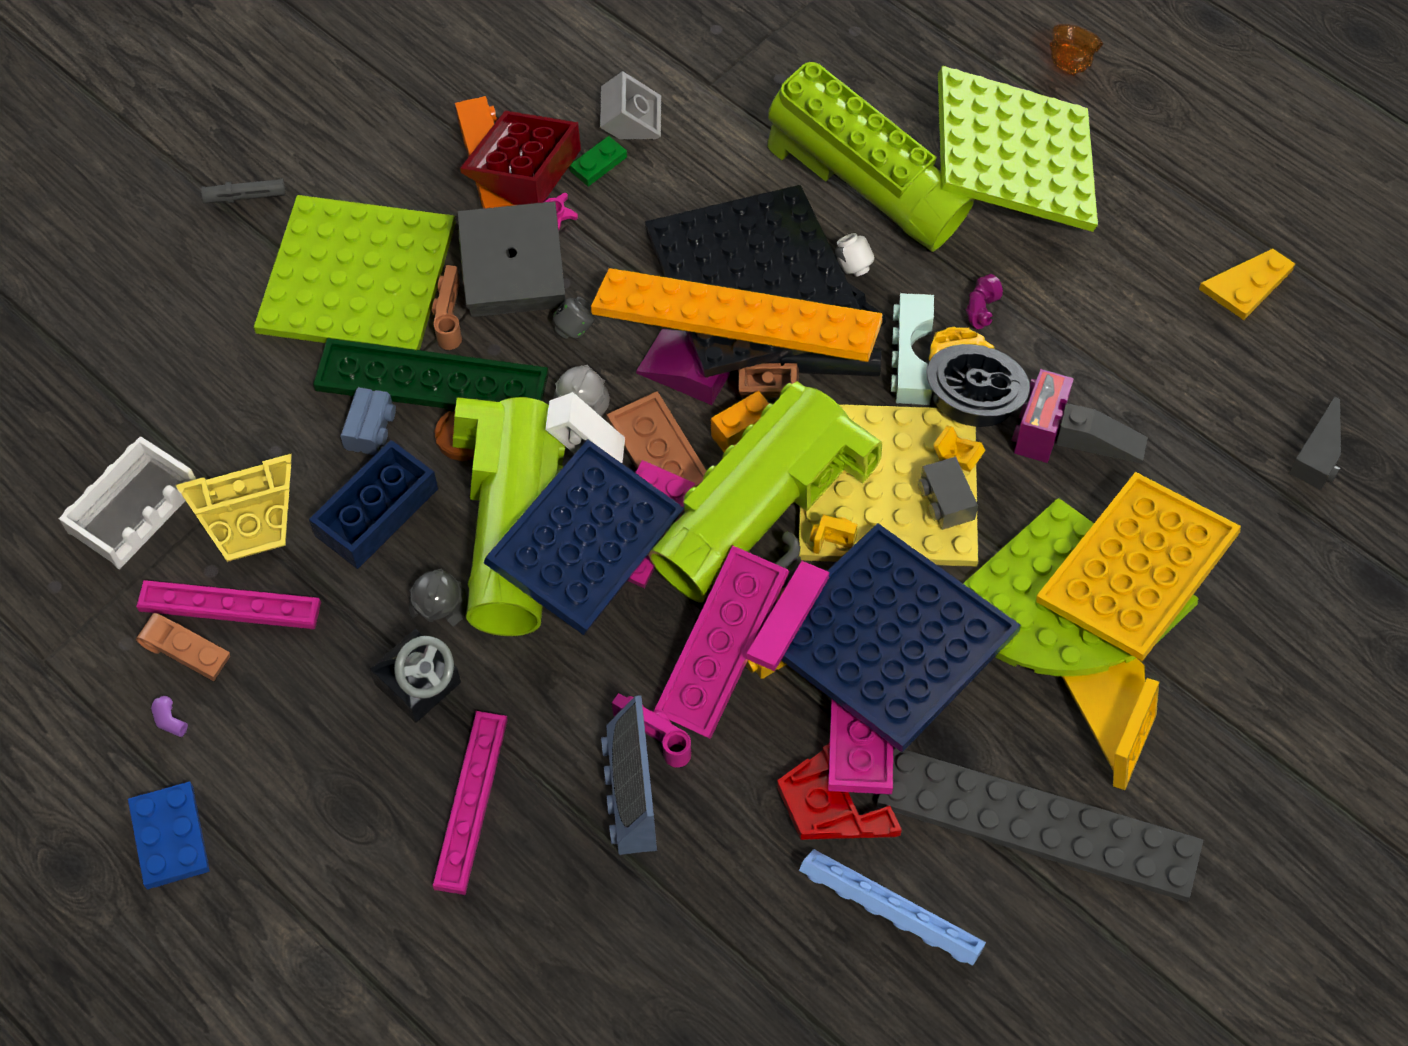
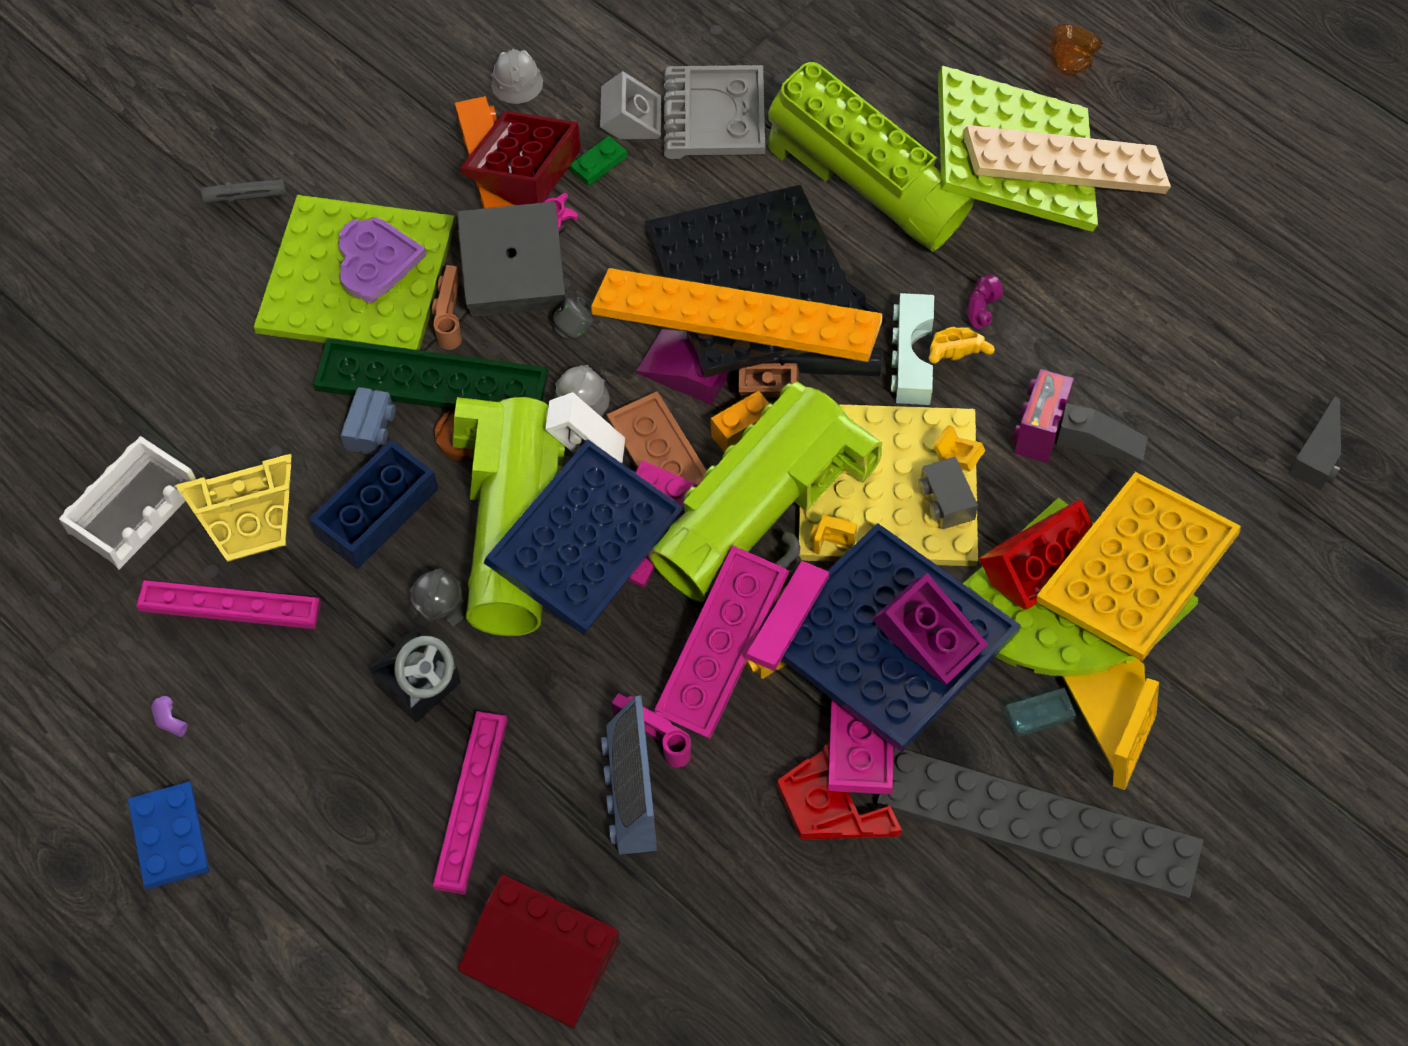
(183, 646): nougat plate -> none
(375, 257): none -> medium lavender plate
(516, 77): none -> light grey helmet
(539, 951): none -> dark red slope
(716, 109): none -> light grey hinge
(854, 254): white head -> none
(883, 902): light blue plate -> none
(930, 629): none -> magenta slope
(986, 391): black piece -> none
(1031, 557): none -> red wedge
(1040, 712): none -> clear light blue plate
(1065, 159): none -> tan plate
(1248, 283): yellow wing -> none

